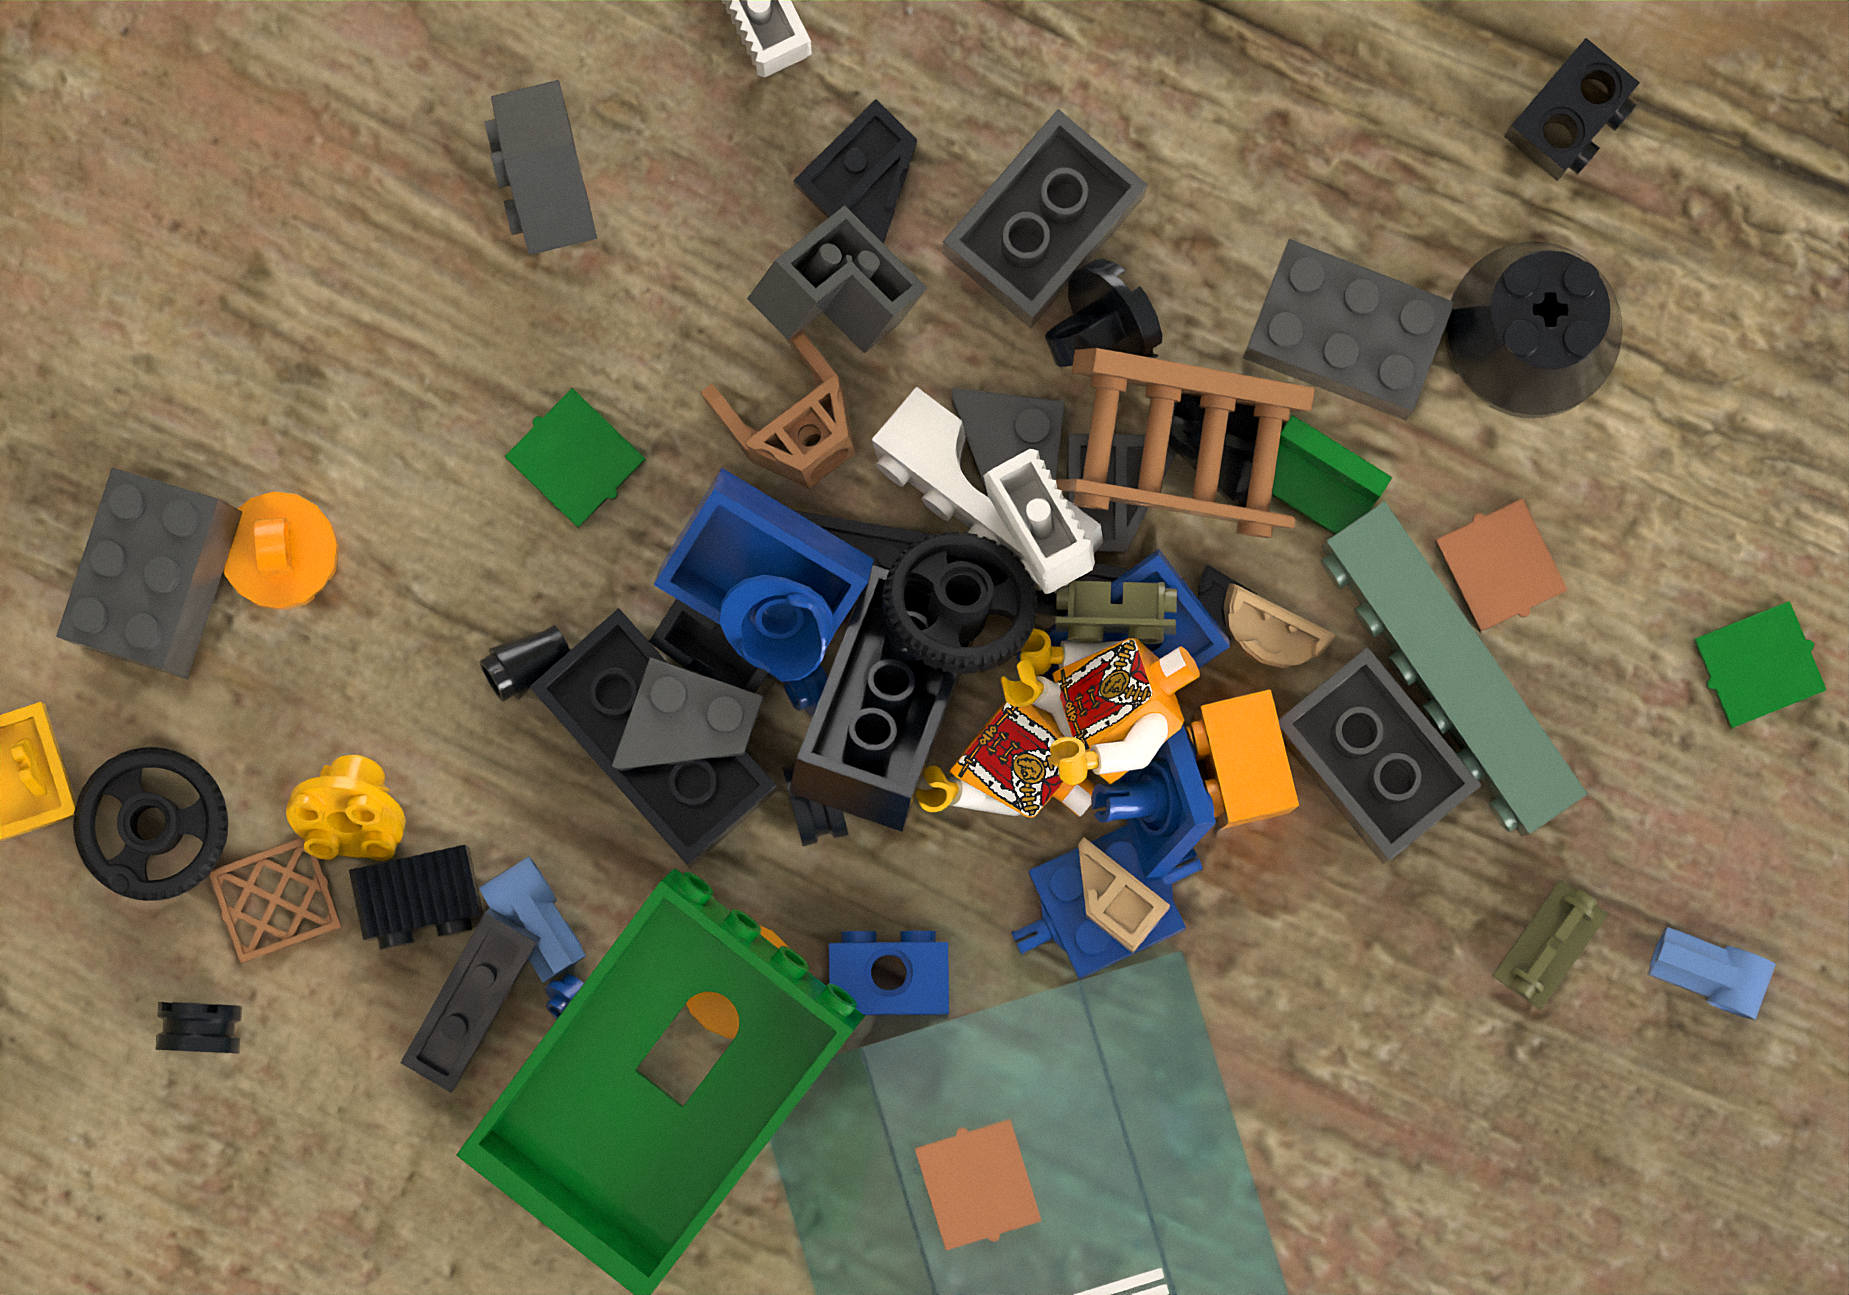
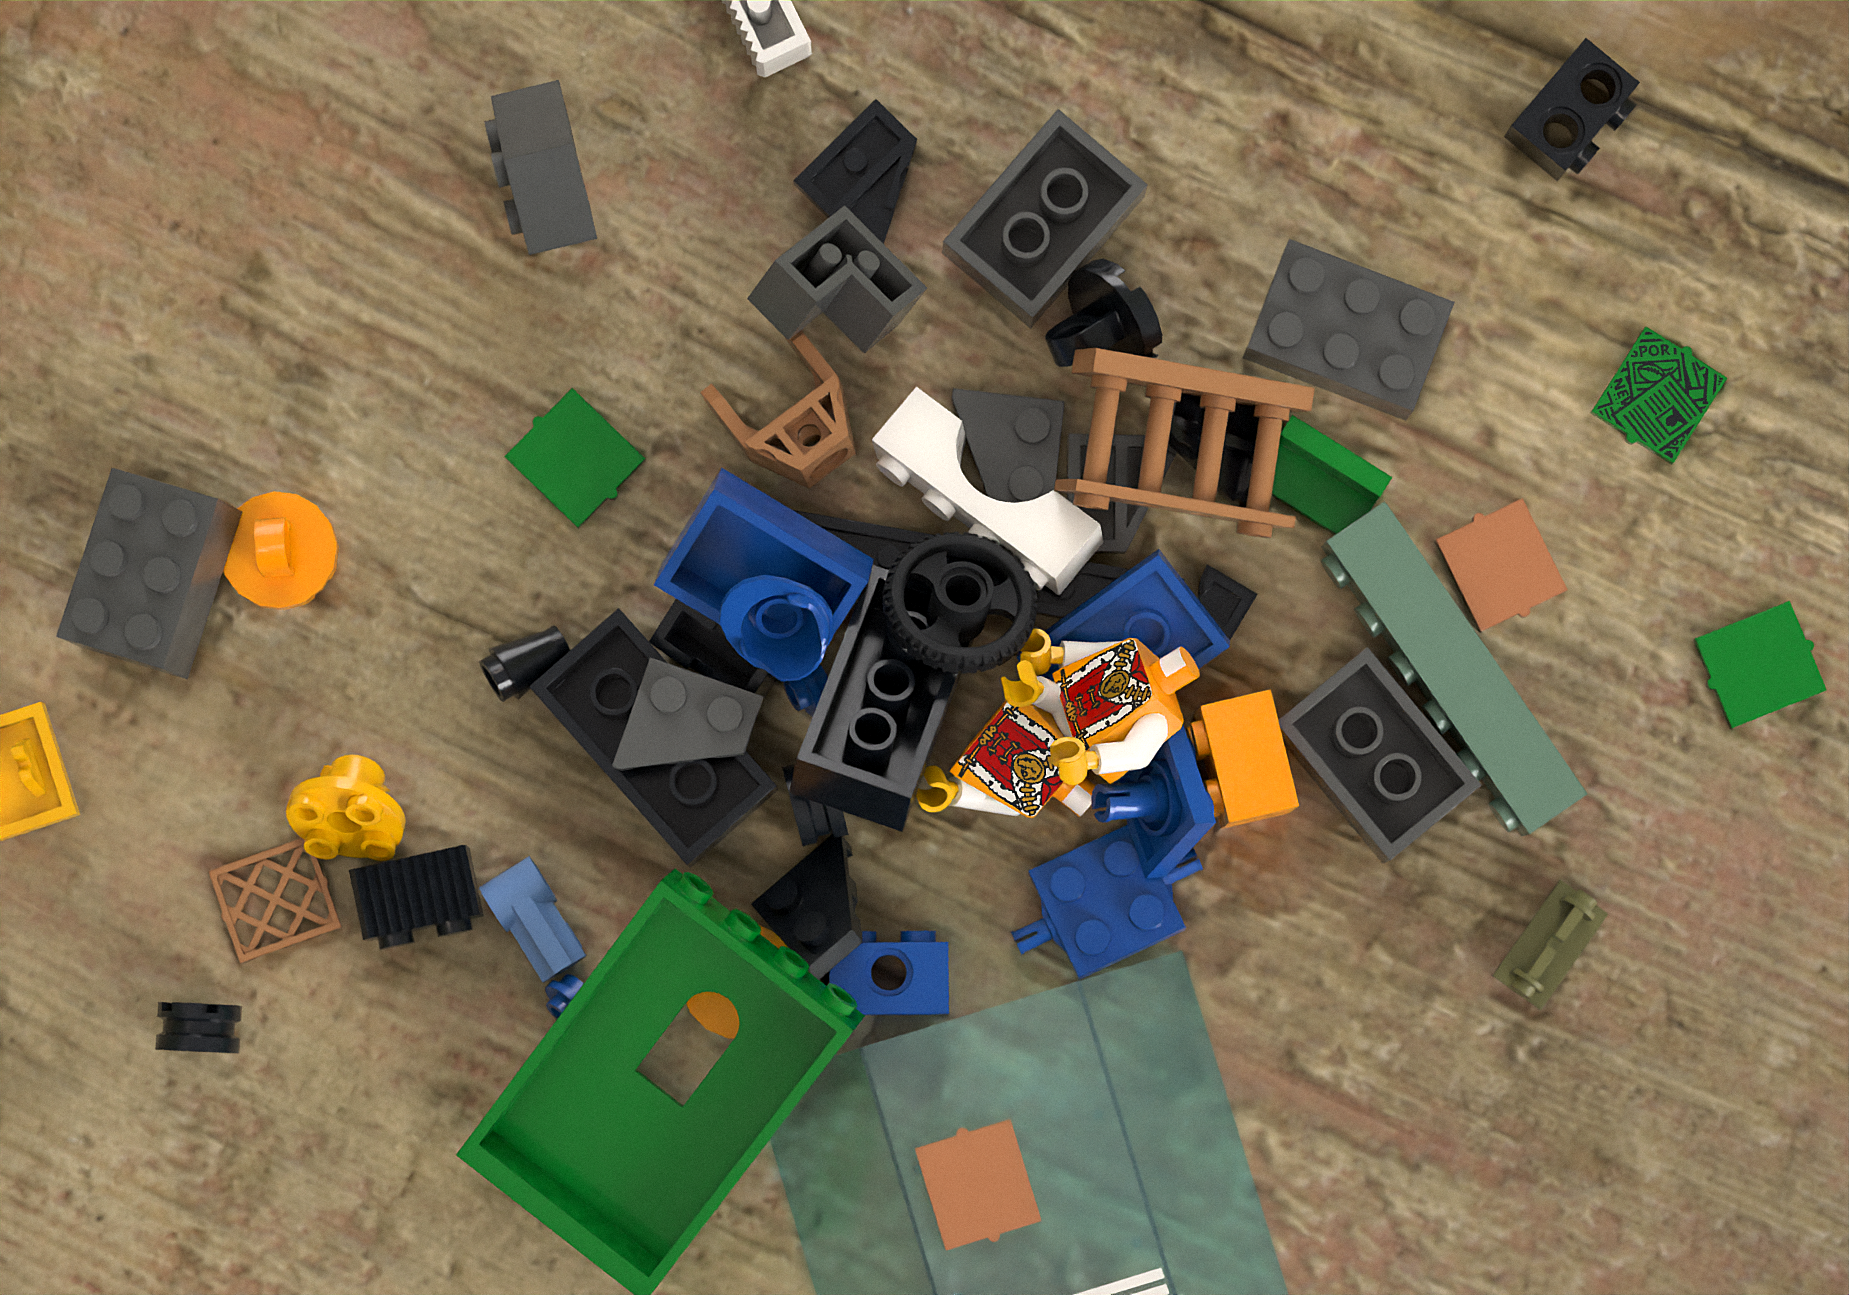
(122, 780): black wheel -> none
(470, 1000): black plate -> none
(816, 907): none -> black wing
(1040, 520): white brick -> none
(1093, 614): olive hinge -> none
(1117, 899): tan tile -> none
(1271, 632): tan tile -> none
(1509, 351): black cone -> none
(1658, 395): none -> green piece
(1726, 977): medium blue piece -> none

